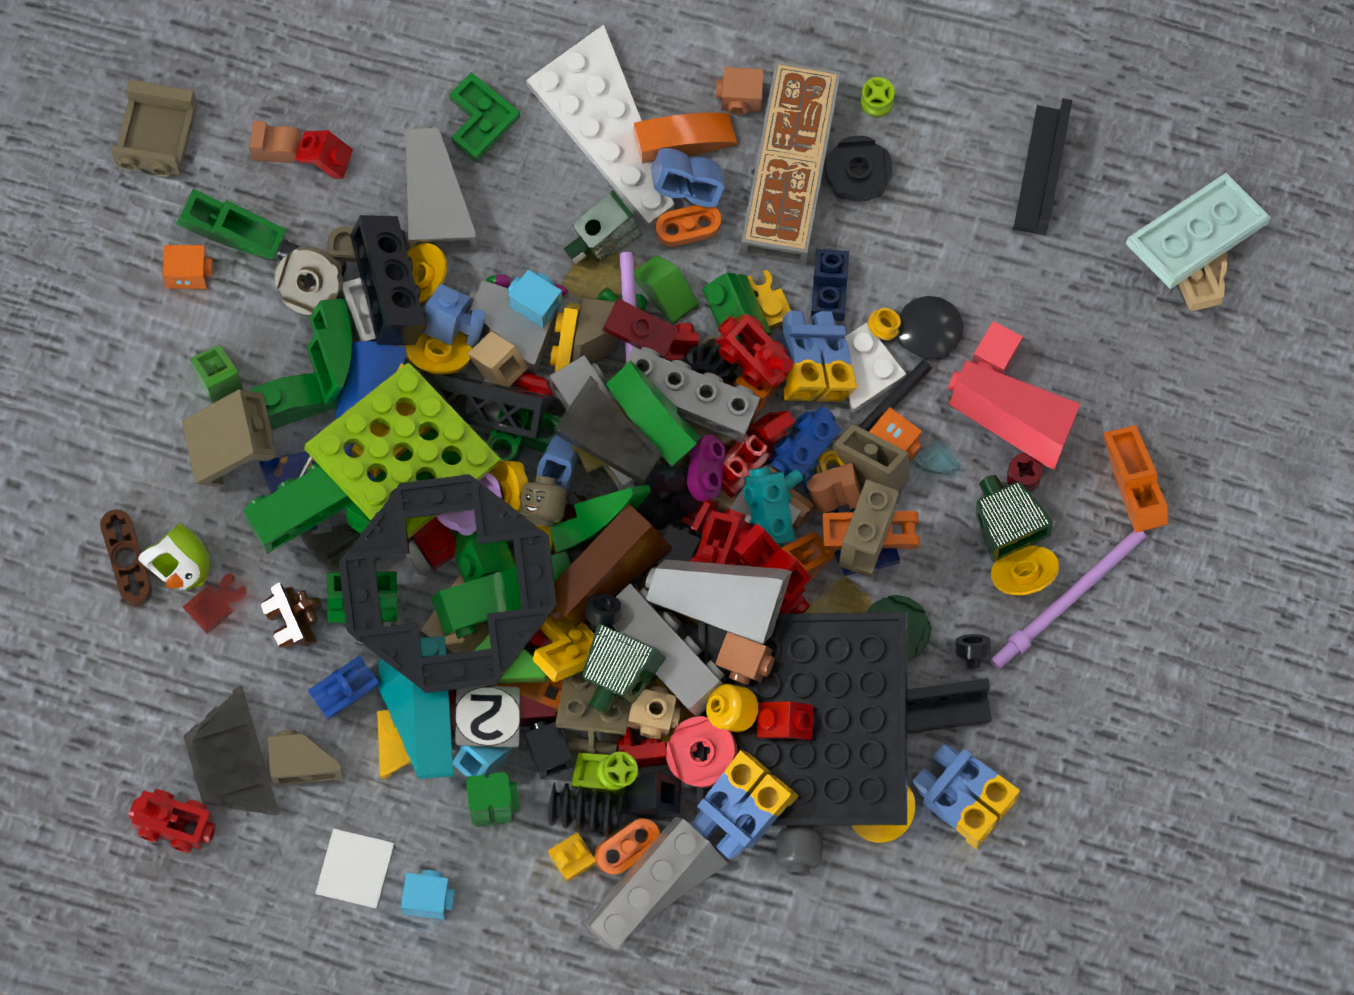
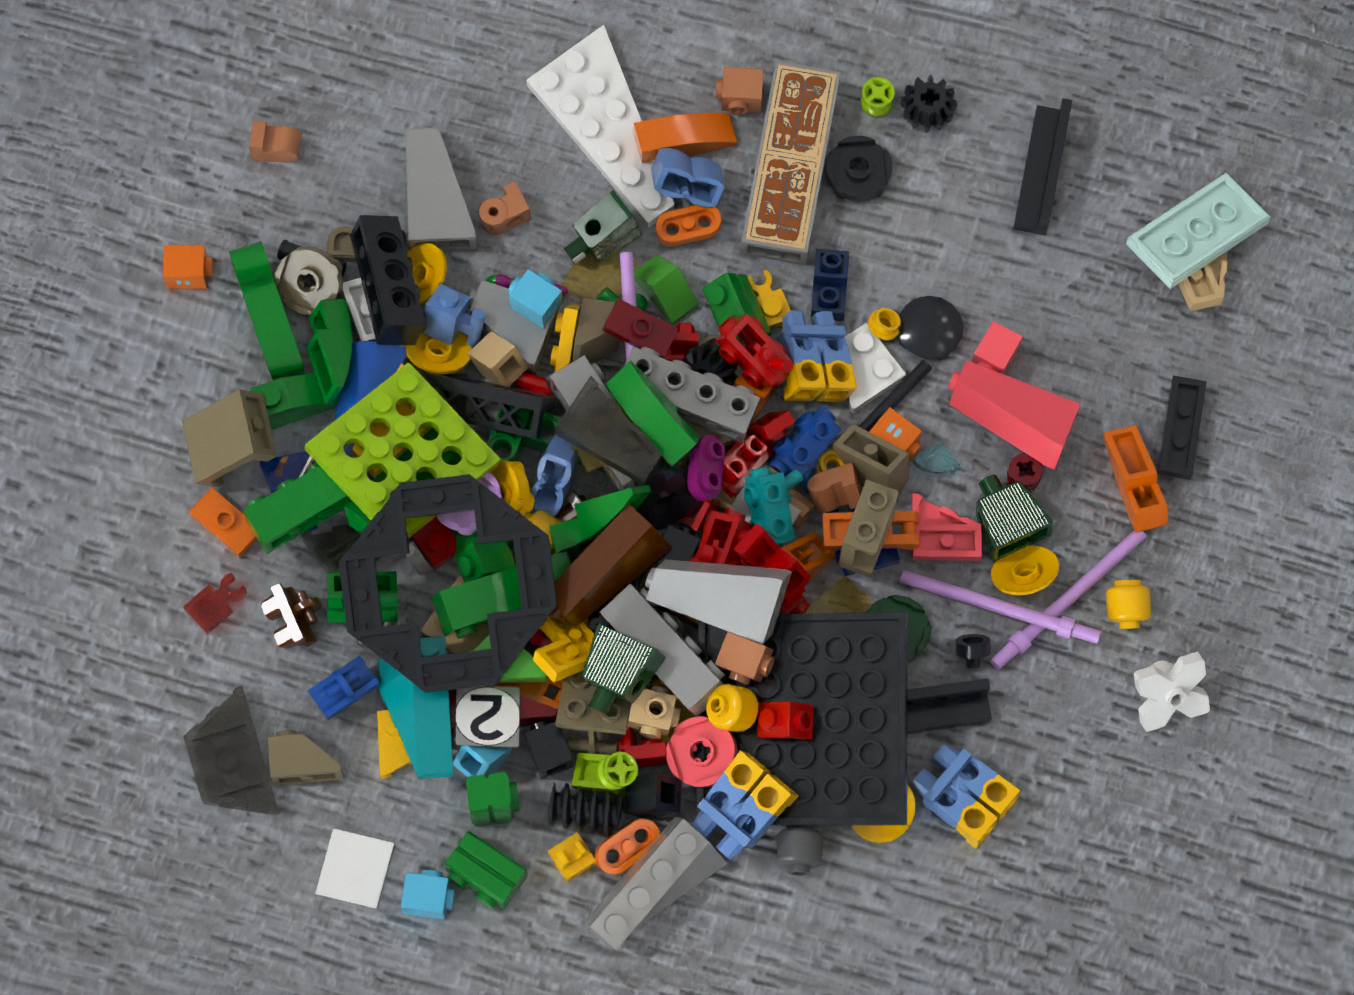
(113, 551): reddish brown beam -> none
(155, 128): dark tan panel -> none
(162, 817): red brick -> none
(179, 559): piece -> none
(216, 373): bright green slope -> none
(223, 522): none -> orange plate
(230, 225): green slope -> none
(266, 311): none -> green beam
(325, 152): red bracket -> none
(485, 871): none -> green brick
(489, 116): green plate -> none
(506, 212): none -> nougat leg
(543, 501): dark tan head -> none
(603, 609): black tile -> none
(919, 94): none -> black gear
(945, 534): none -> coral wing
(1063, 626): none -> lavender bar
(1128, 603): none -> yellow head
(1170, 689): none -> white plant
(1181, 427): none -> black plate

